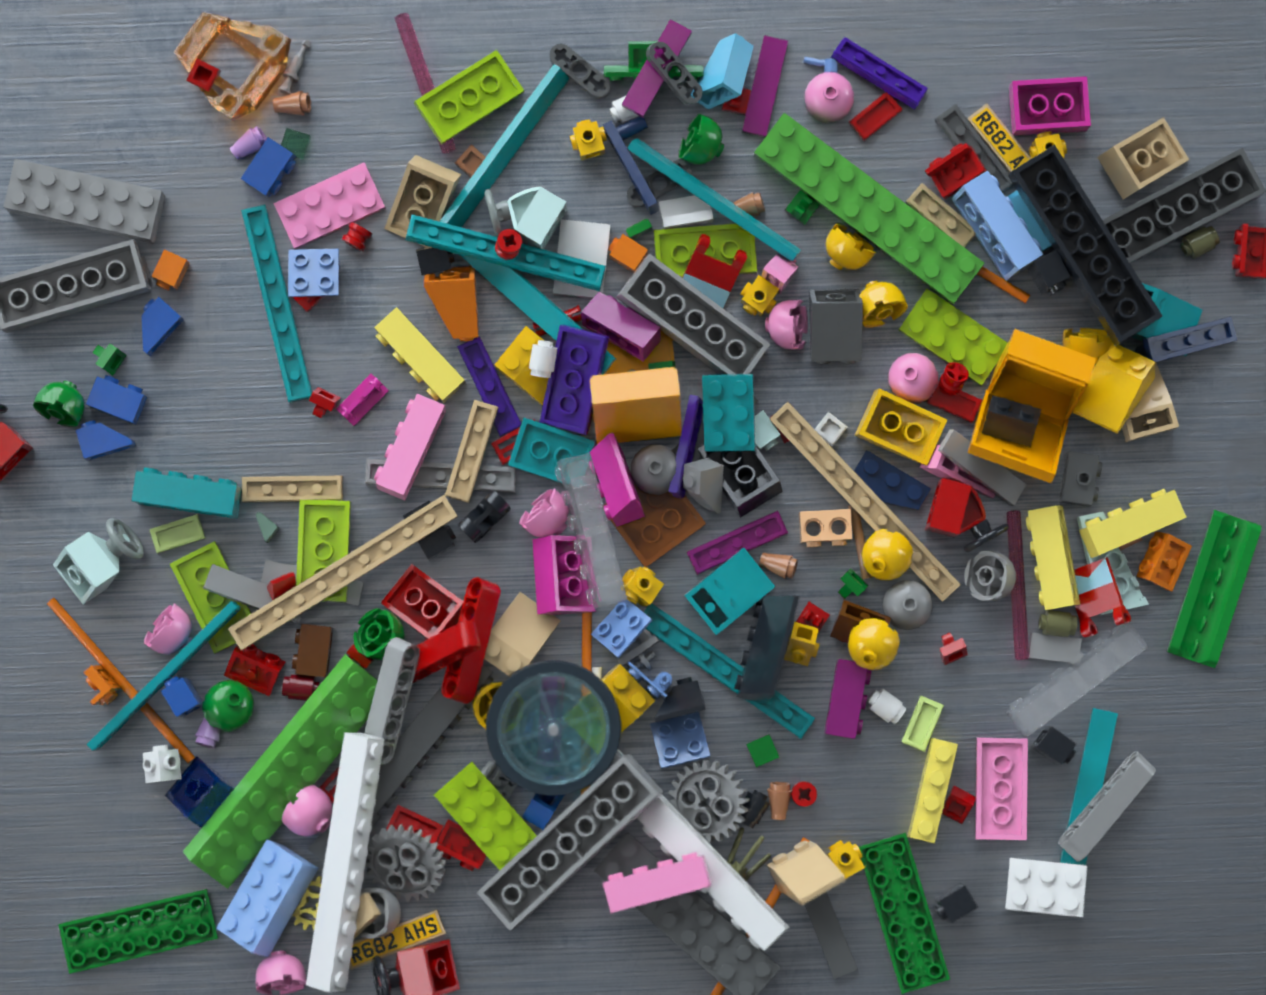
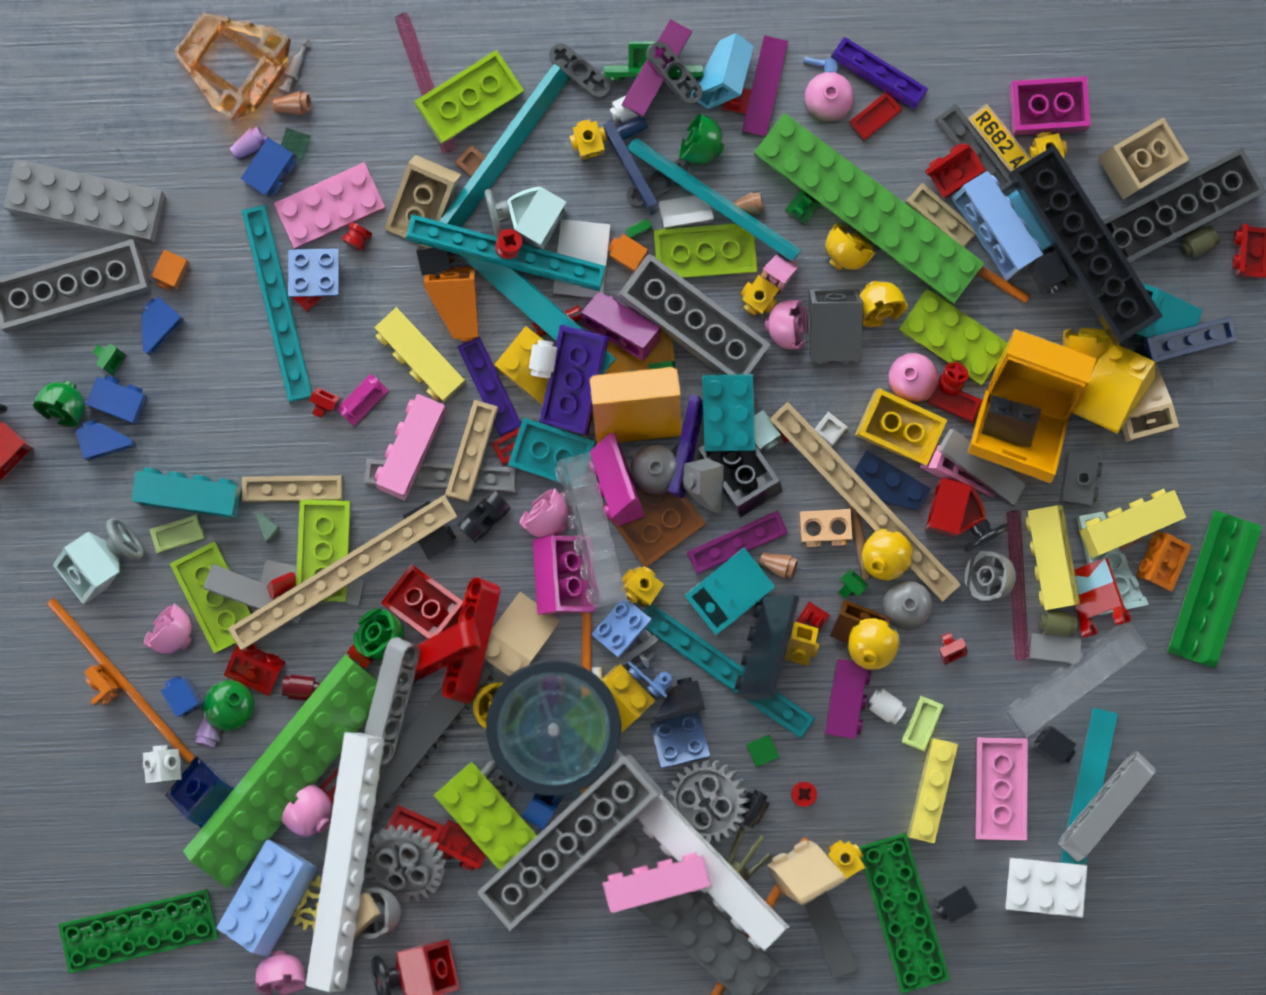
(163, 676): teal tile -> none
(203, 75): red slope -> none
(313, 650): reddish brown brick -> none
(404, 936): tile -> none
(711, 275): red flag -> none
(779, 799): nougat cone -> none
(958, 804): red slope -> none

